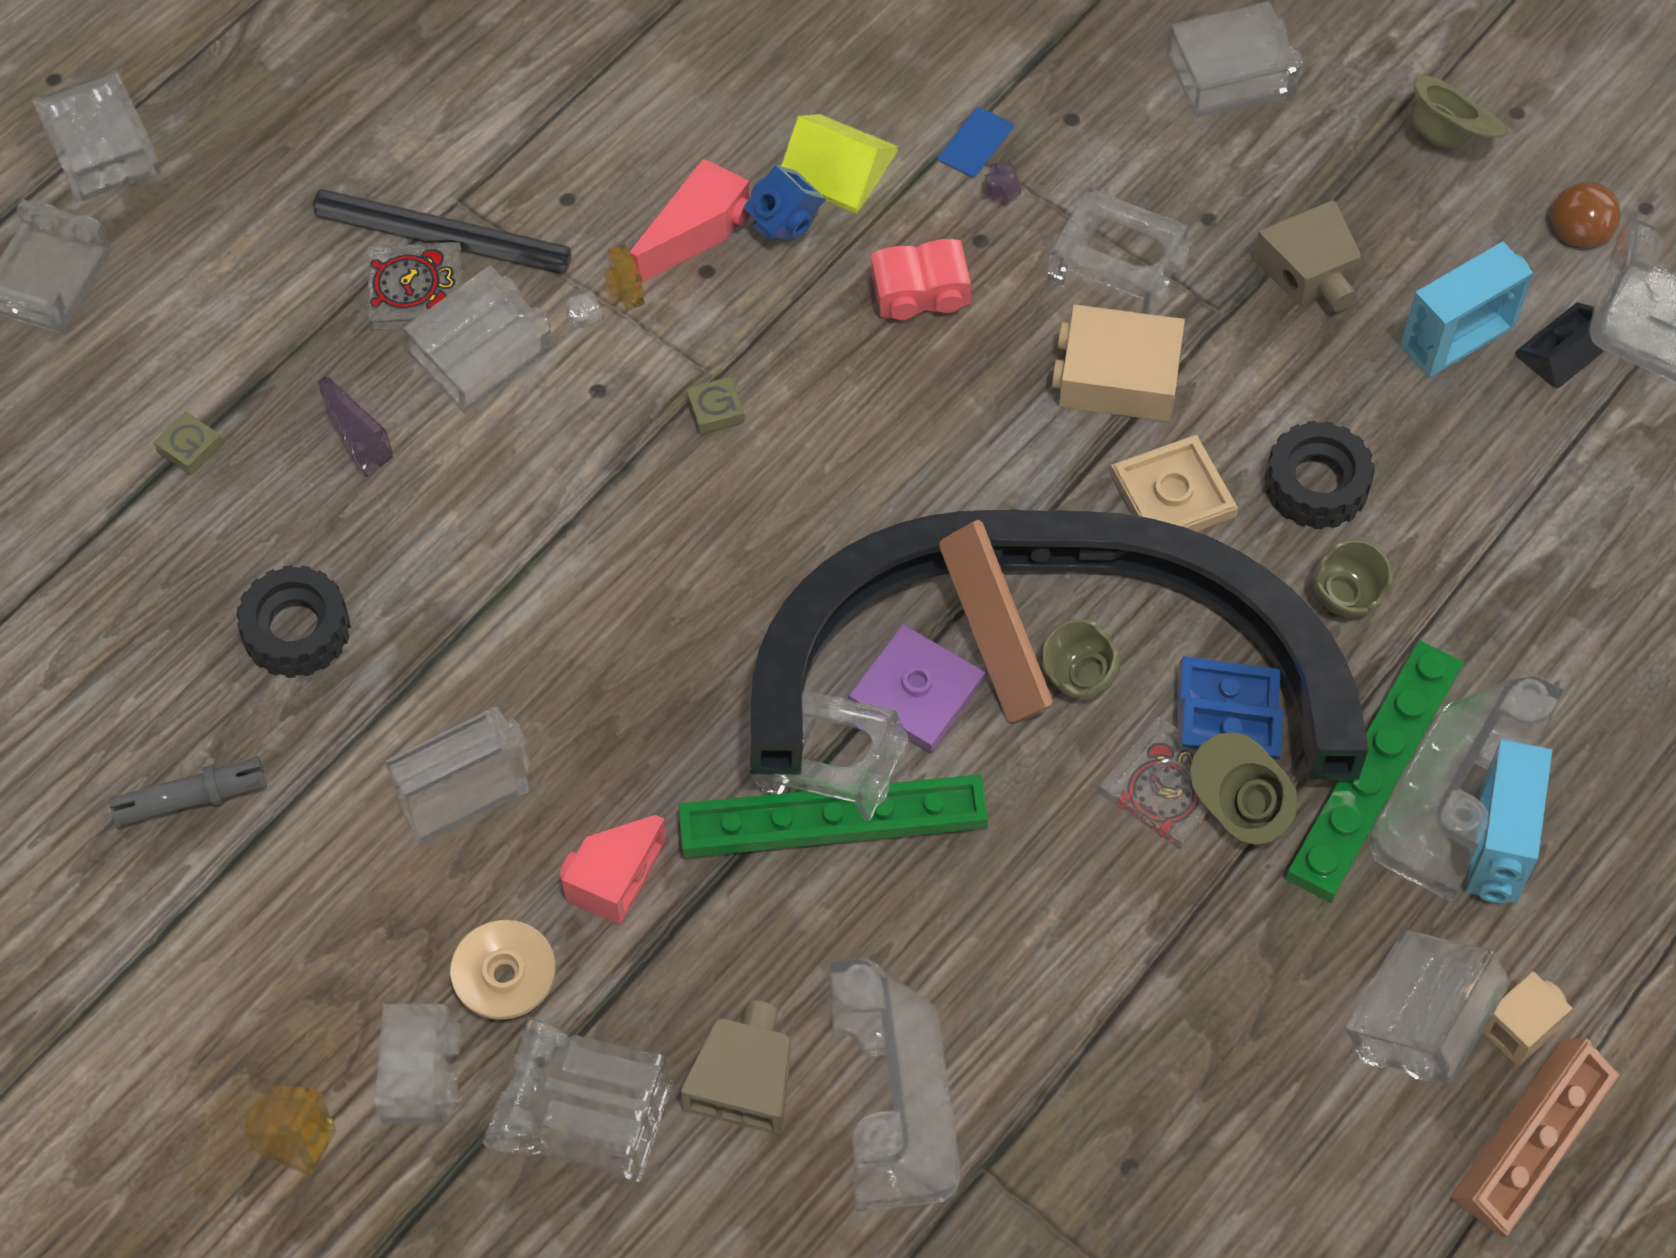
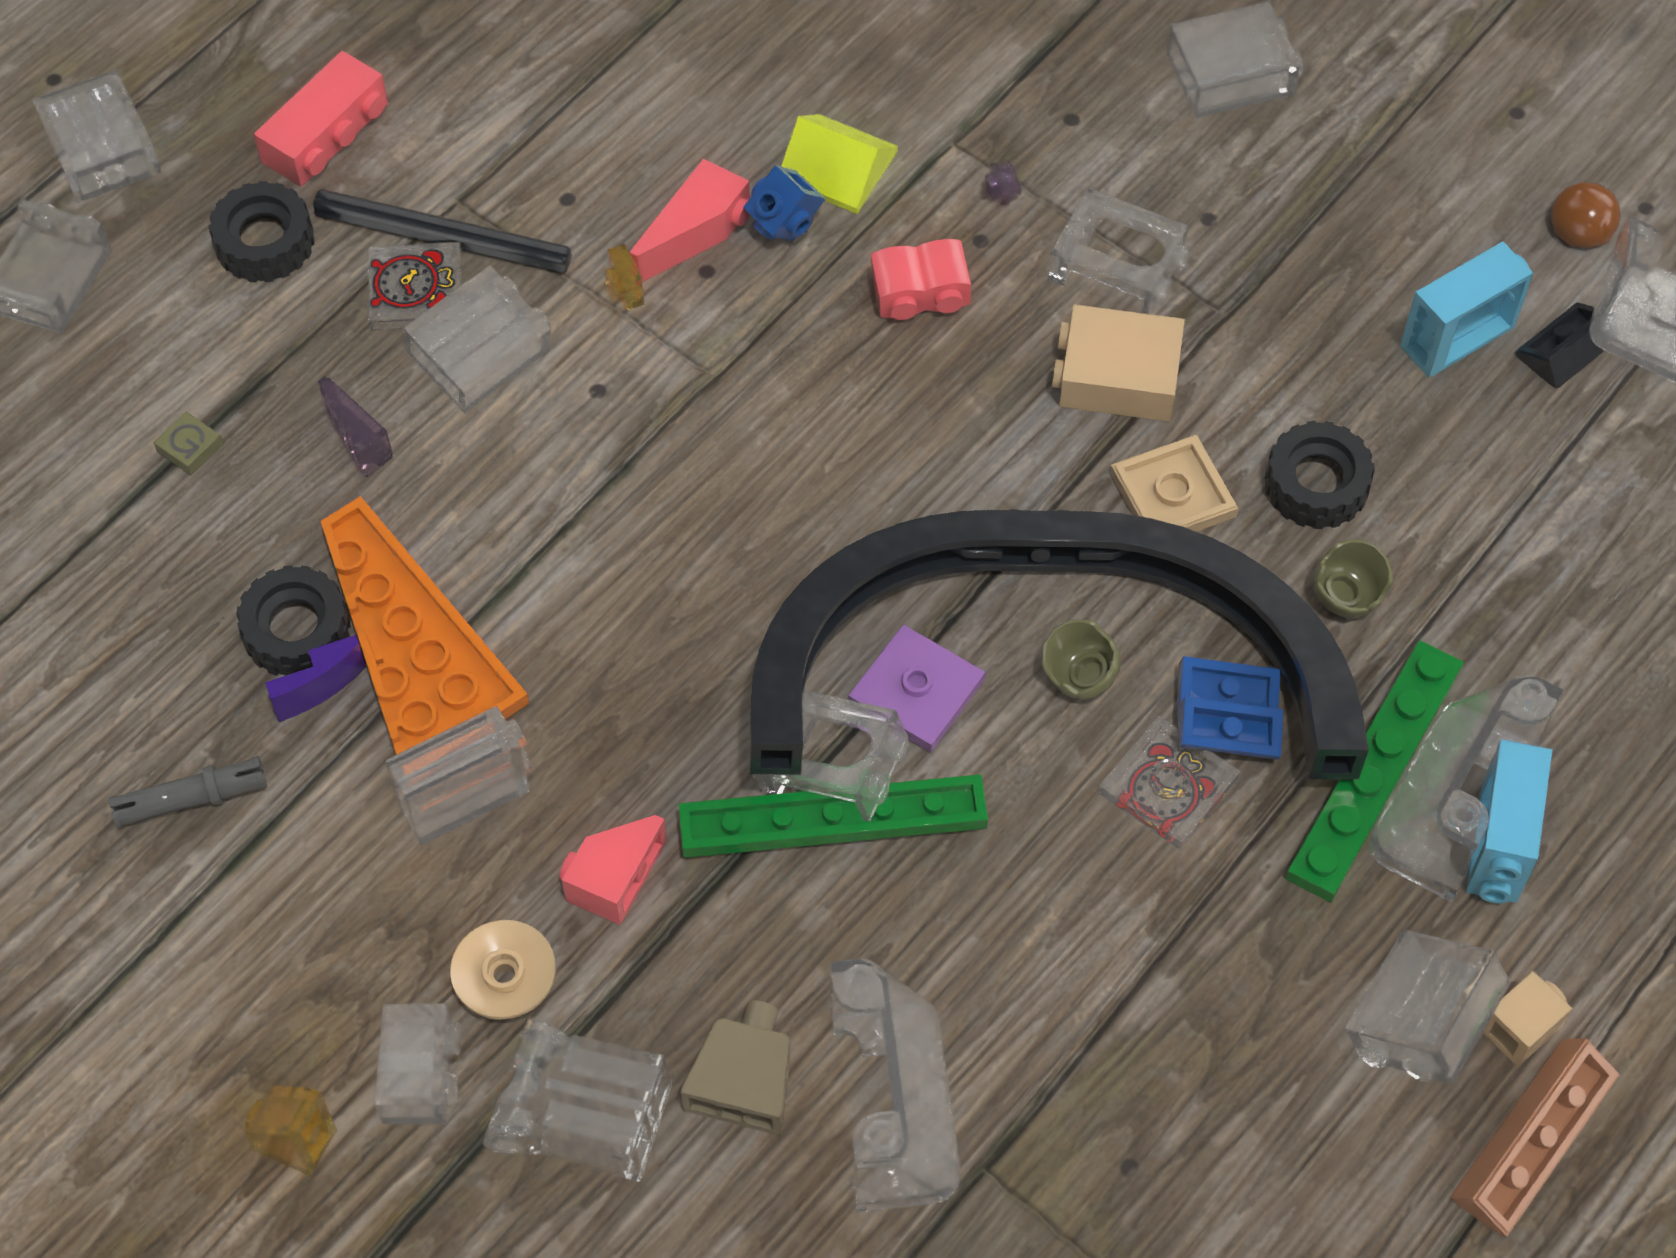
(258, 202): none -> black tyre
(321, 118): none -> coral brick
(332, 670): none -> dark purple slope
(416, 644): none -> orange wing
(583, 308): clear hinge -> none
(715, 405): olive tile -> none
(975, 142): blue sticker -> none
(995, 622): nougat slope -> none
(1244, 788): olive piece -> none
(1311, 256): dark tan torso -> none
(1448, 116): olive piece -> none

